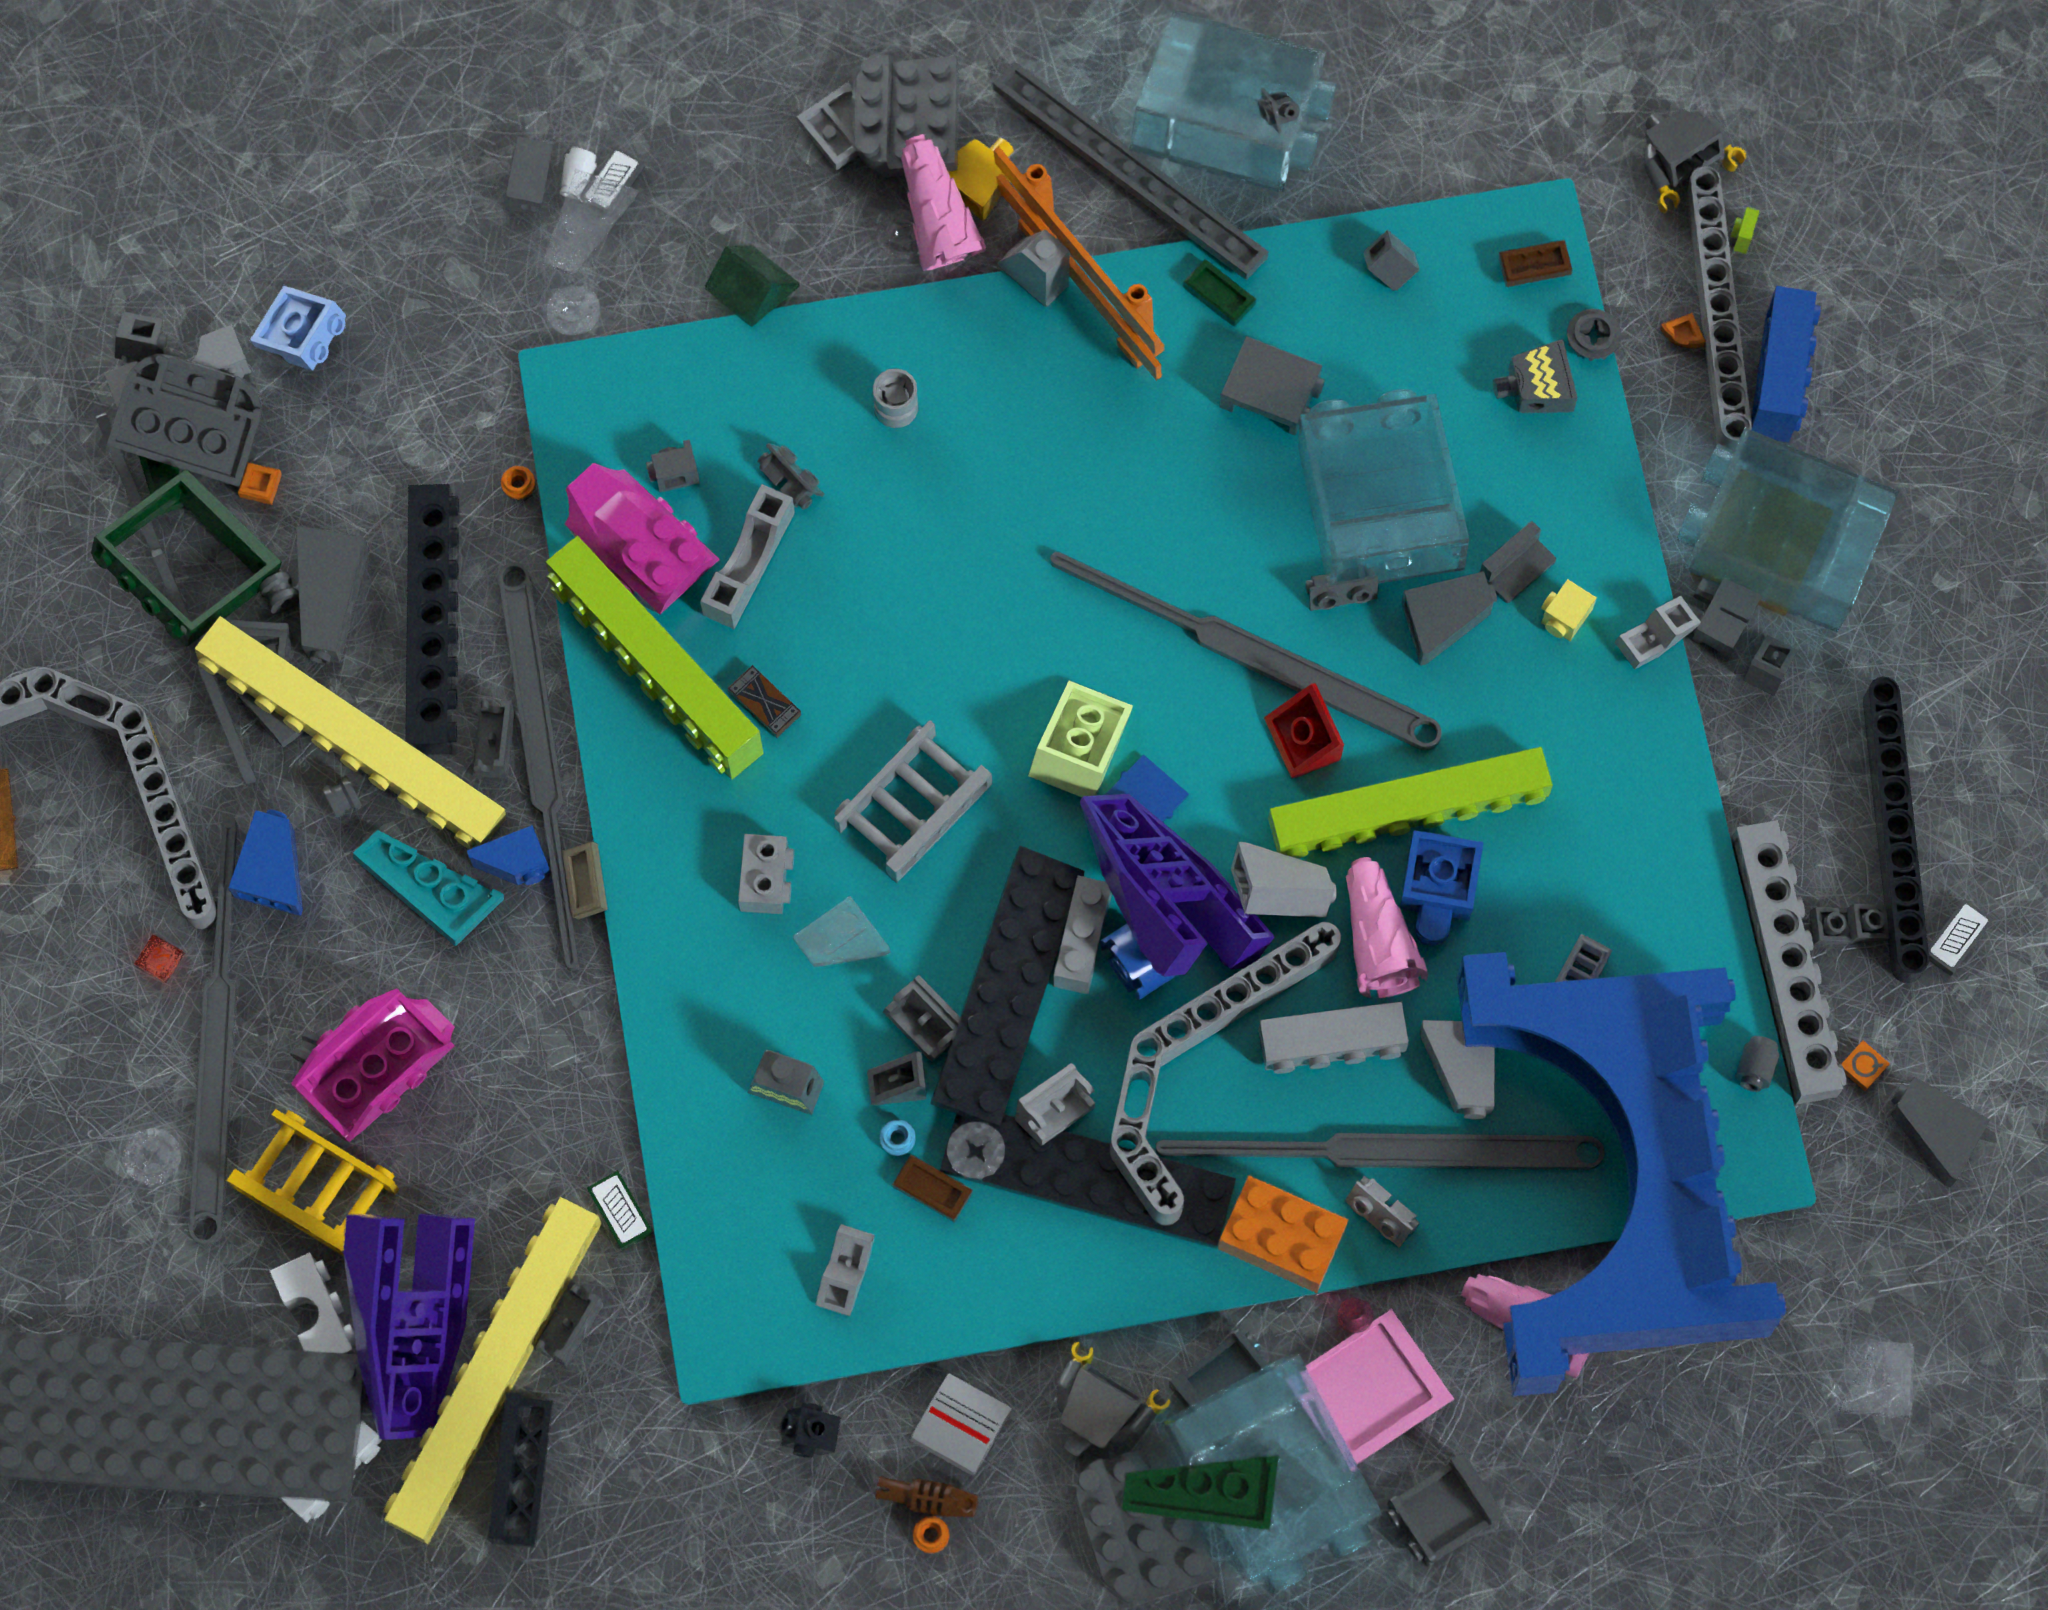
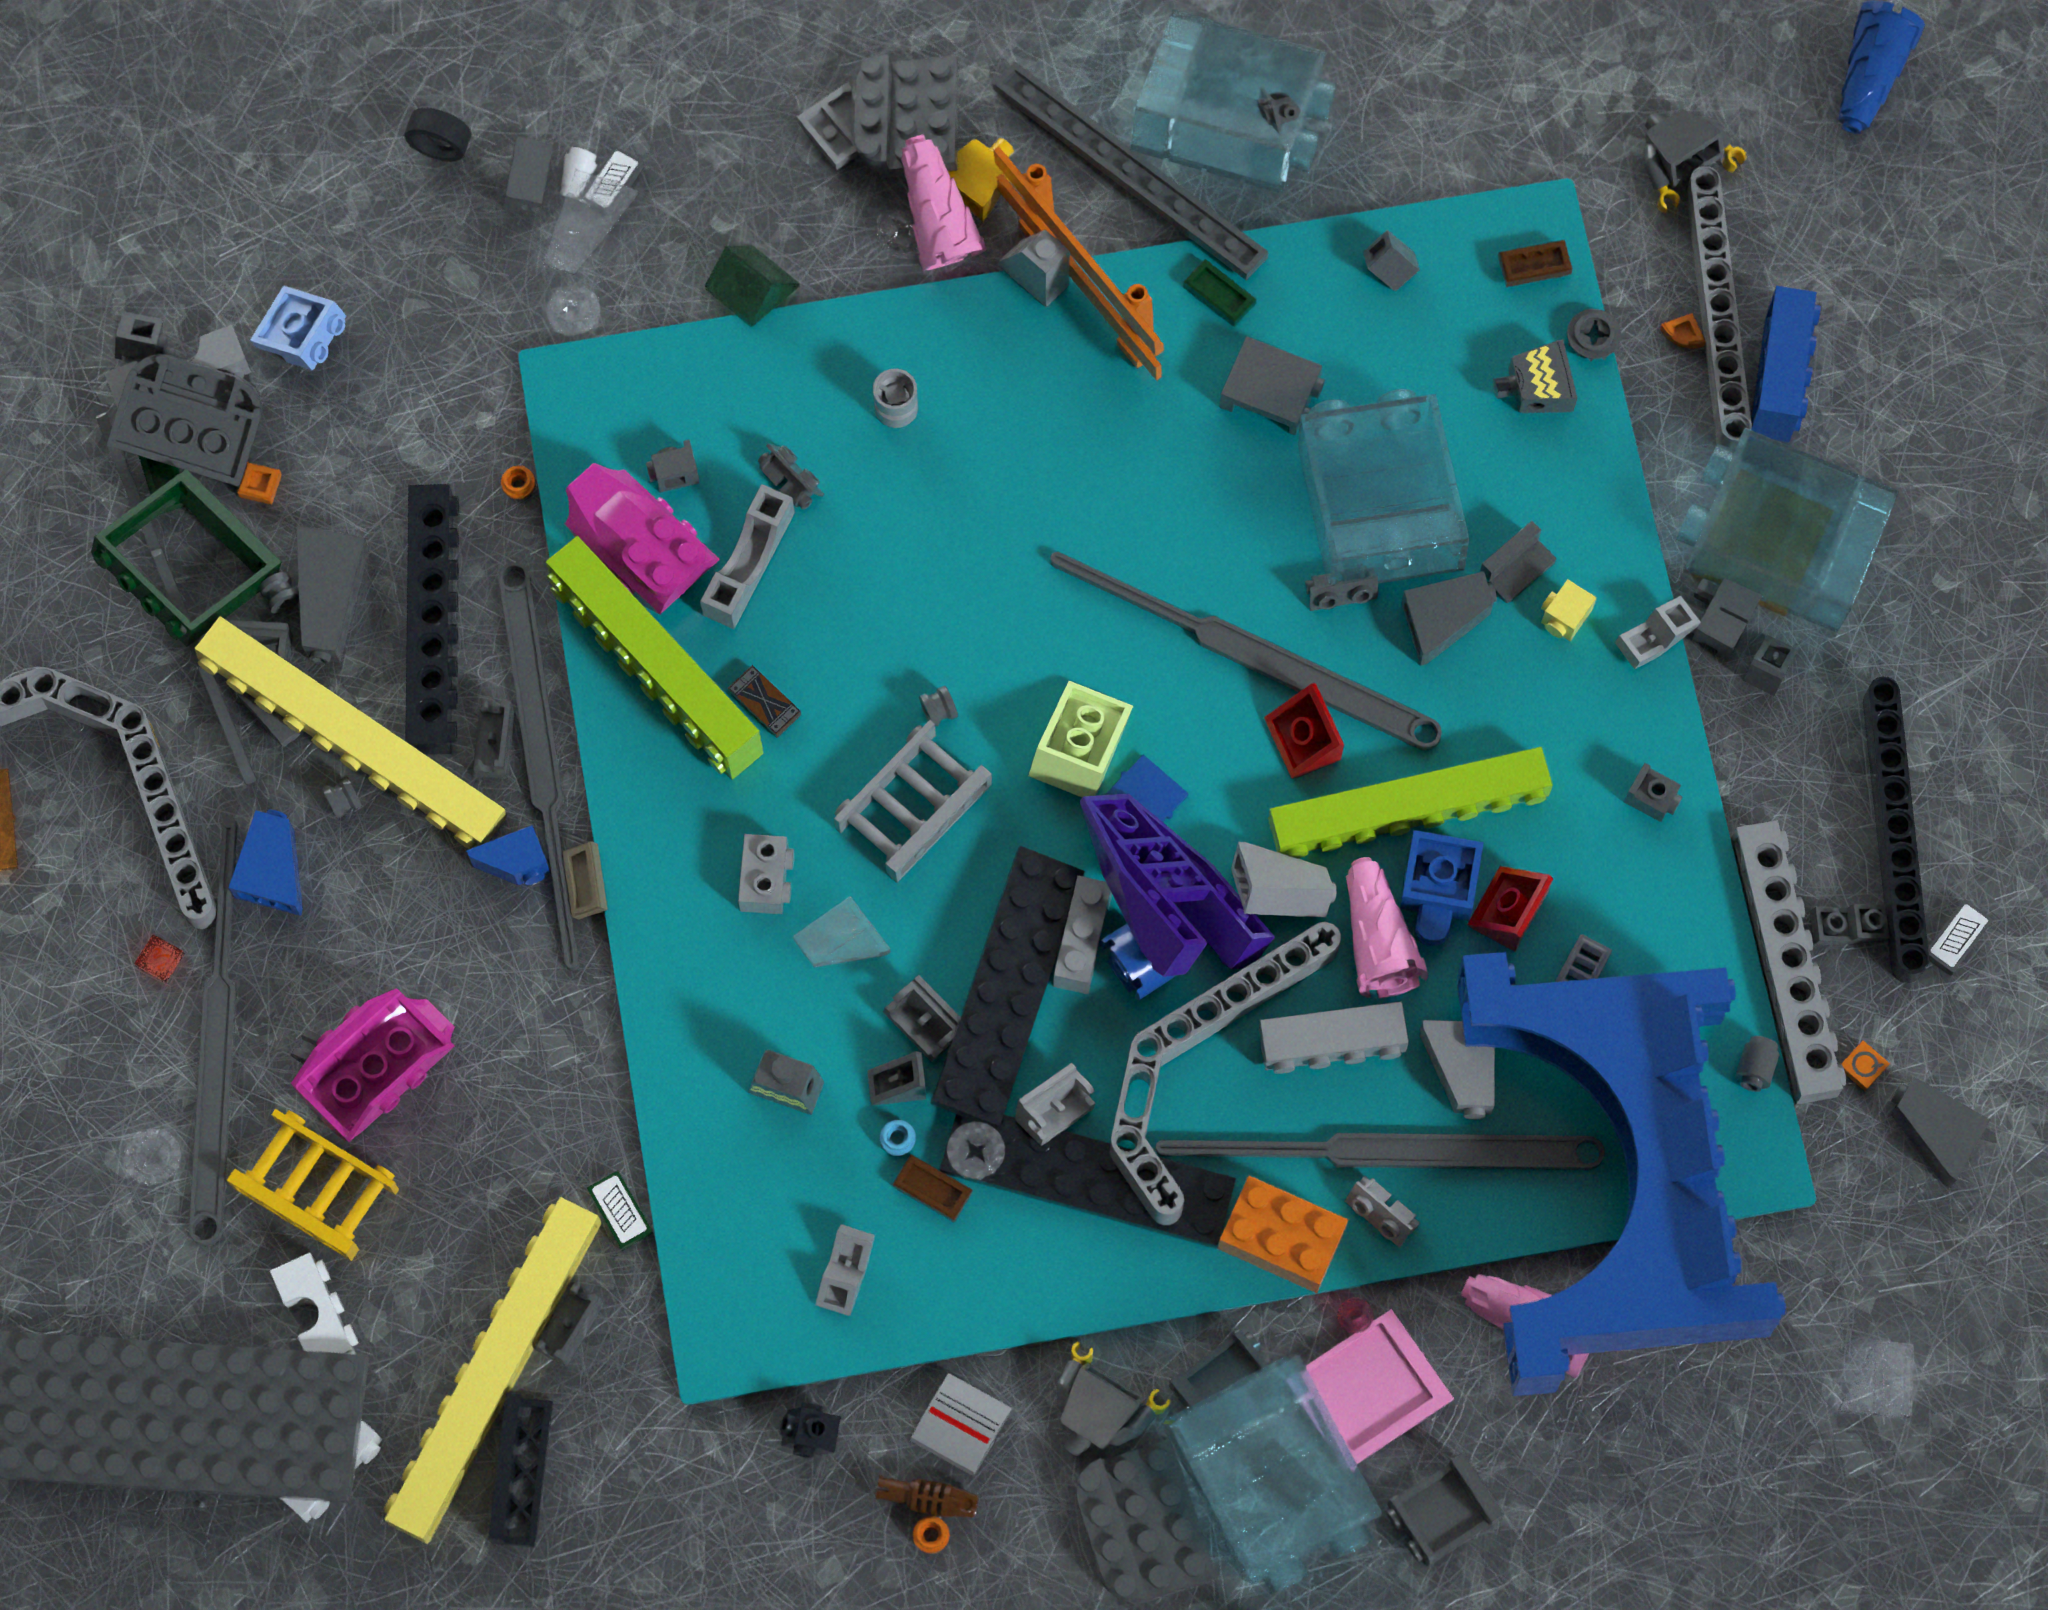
(413, 1335): dark purple wedge -> none
(437, 134): none -> black tyre
(437, 894): teal wing -> none
(938, 705): none -> dark grey wheel
(1214, 1492): dark green wing -> none
(1510, 905): none -> red slope
(1643, 799): none -> dark grey brick
(1744, 229): lime plate -> none
(1876, 58): none -> blue cone

